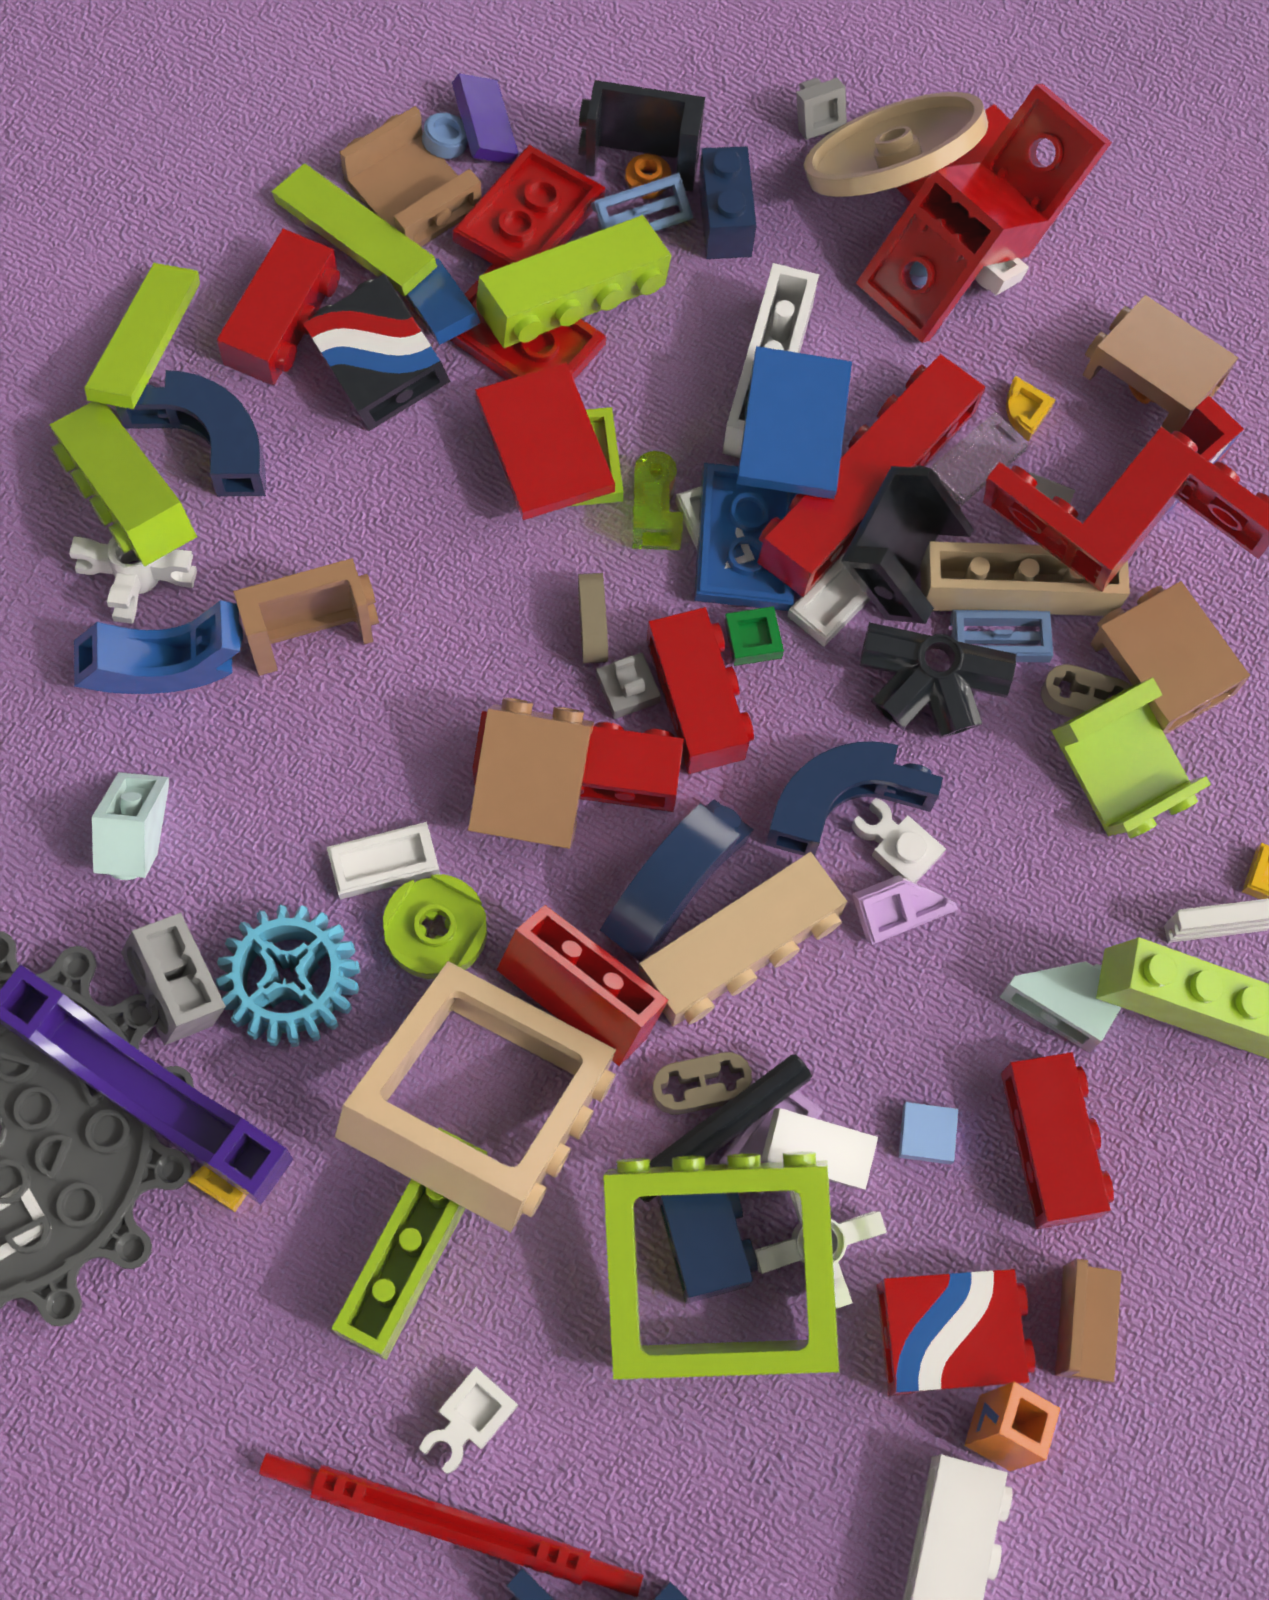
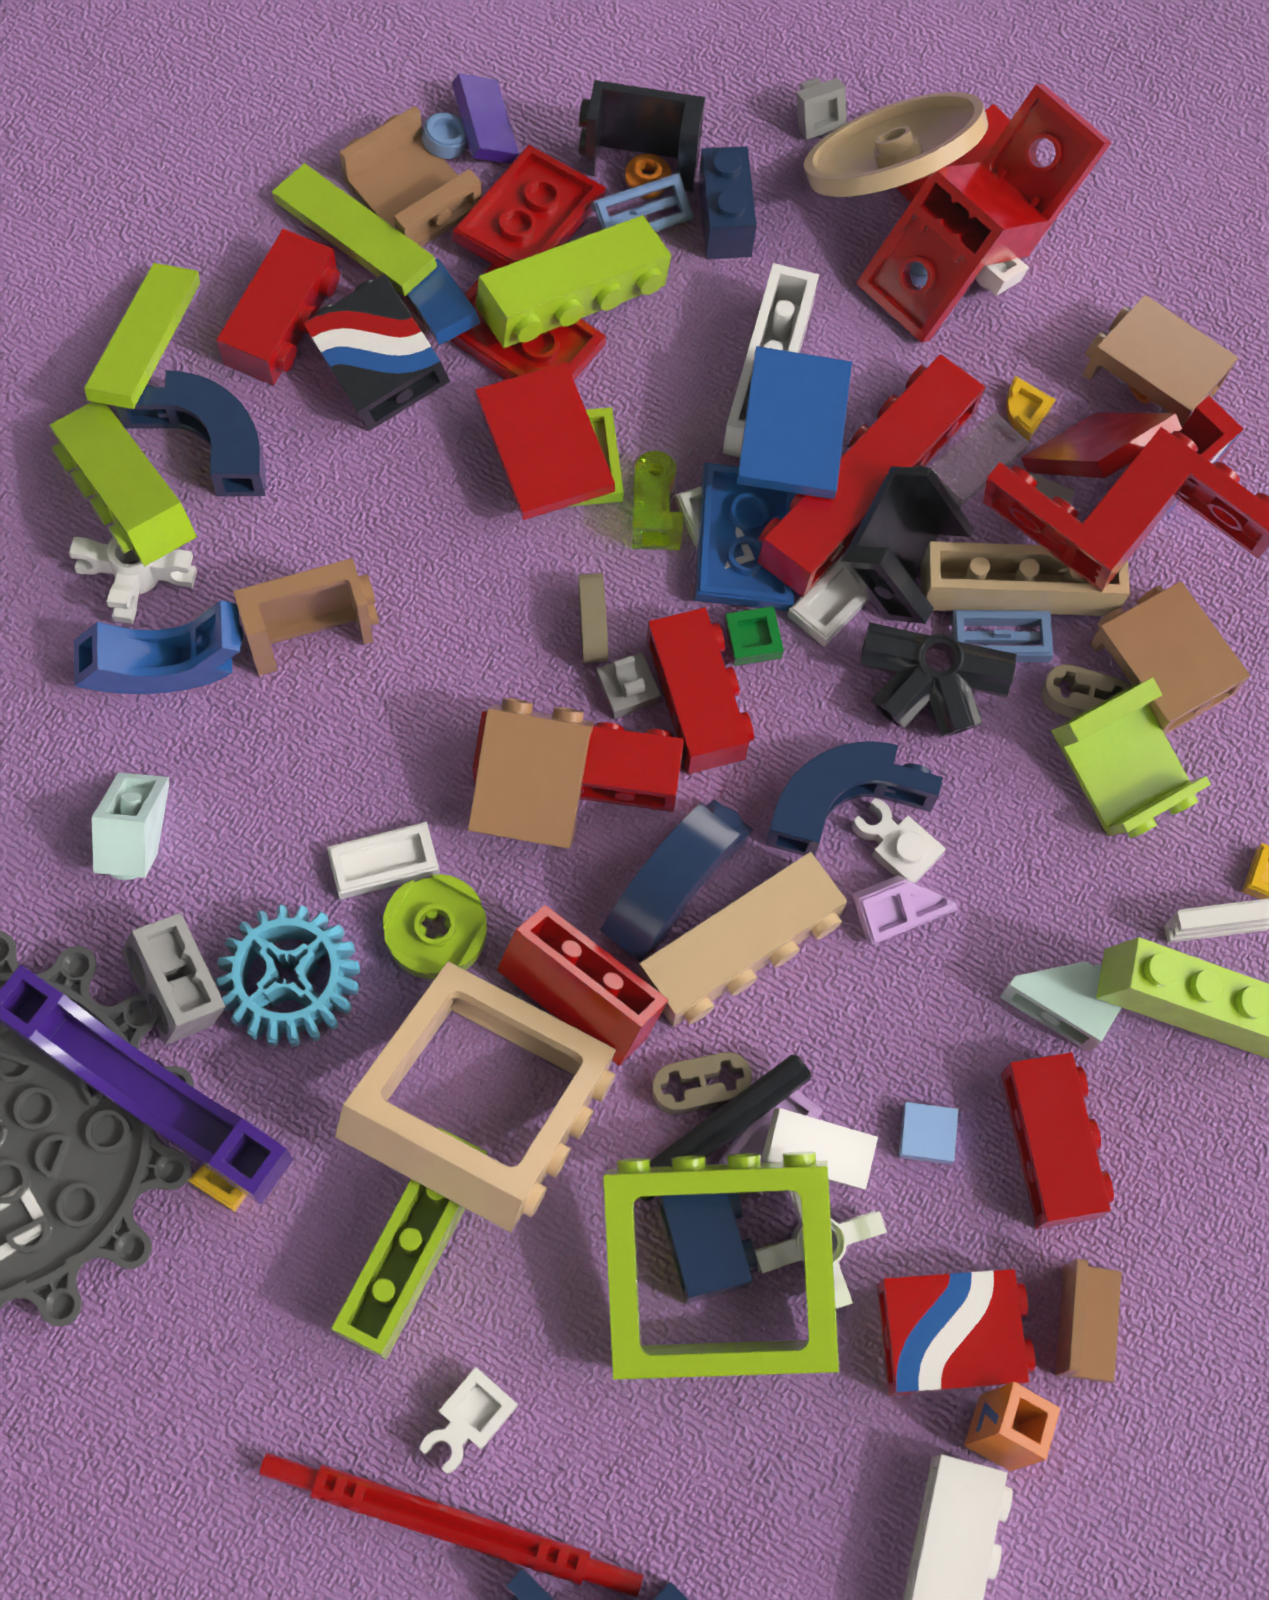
(1098, 444): none -> red tile

